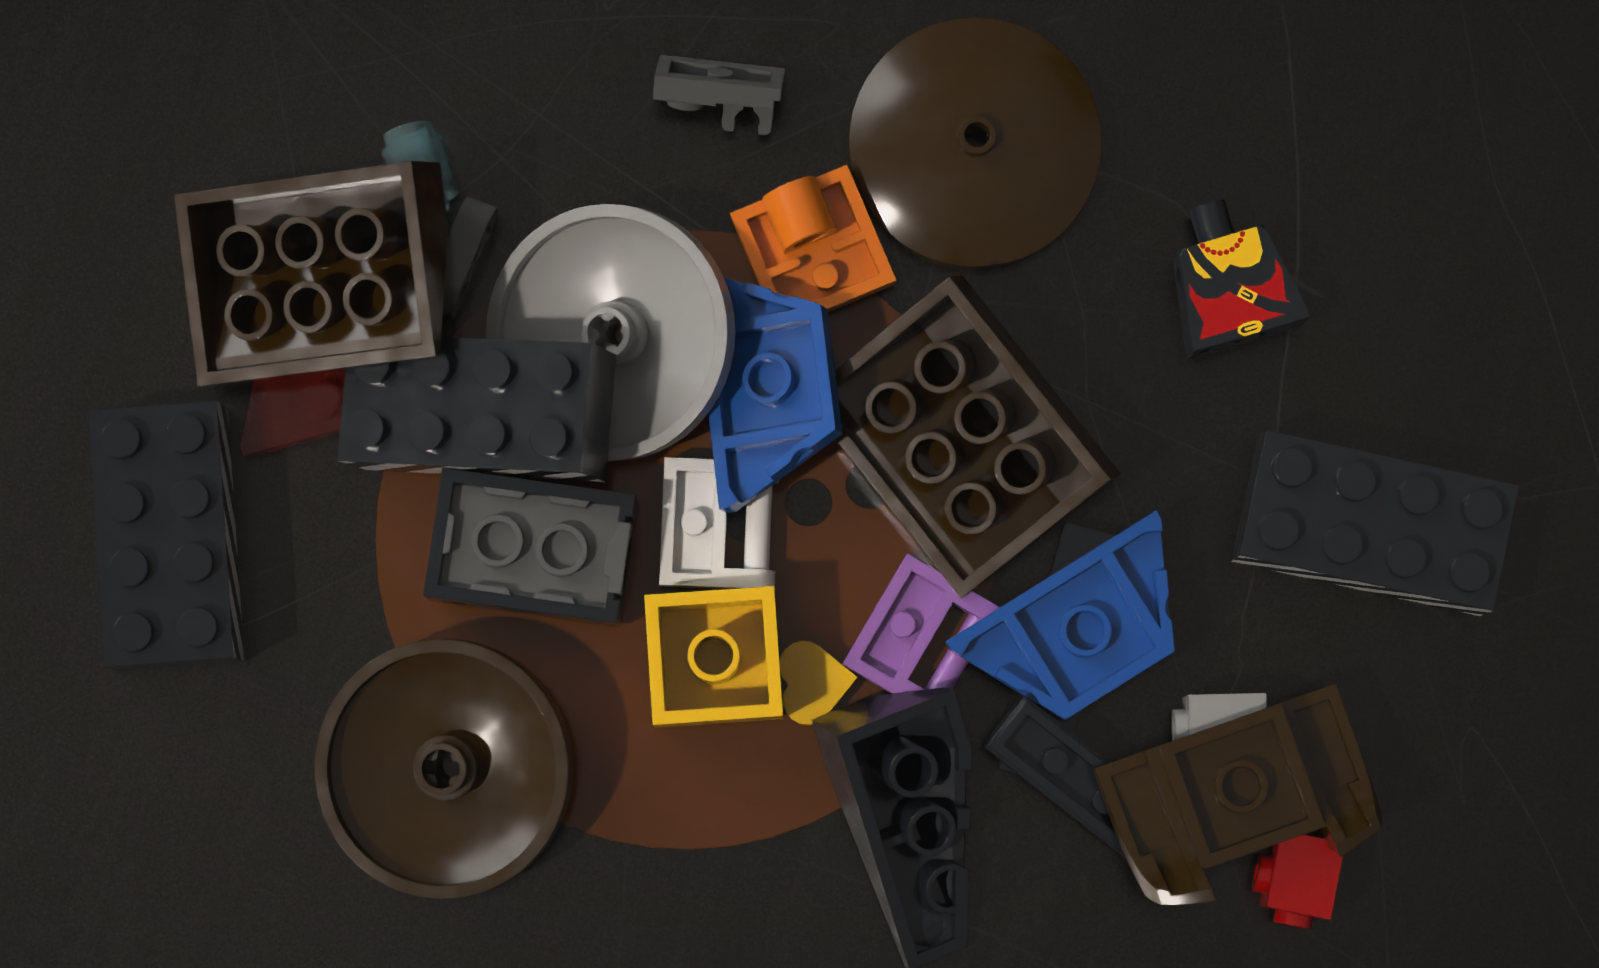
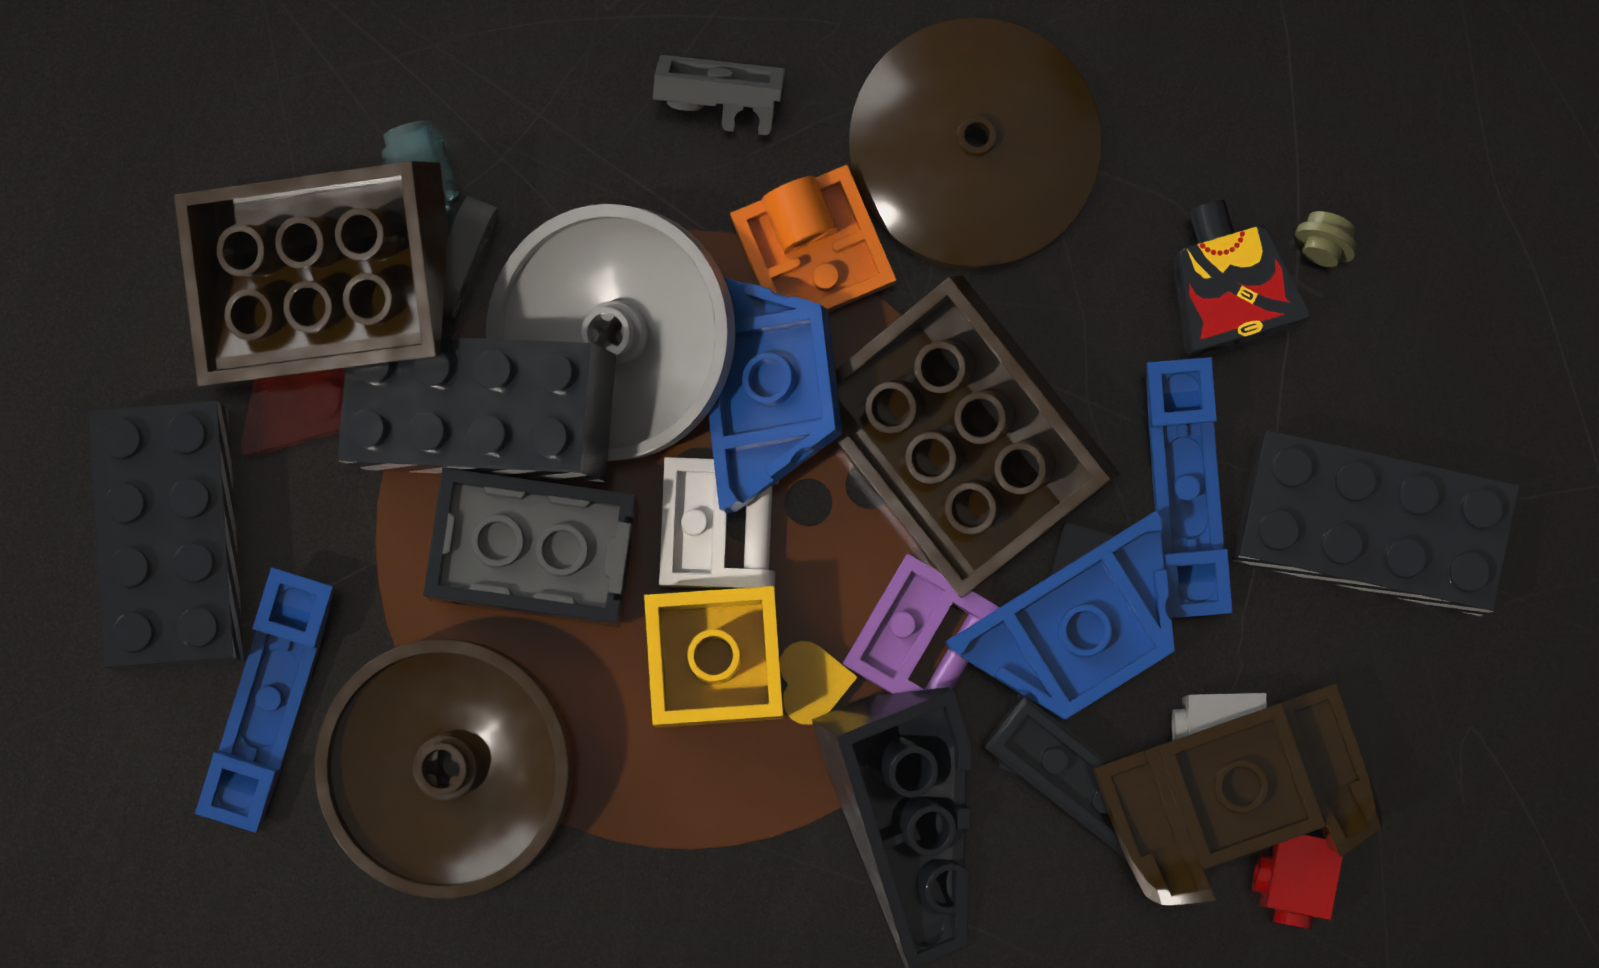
(267, 700): none -> blue slope
(1188, 485): none -> blue slope
(1326, 239): none -> olive plate

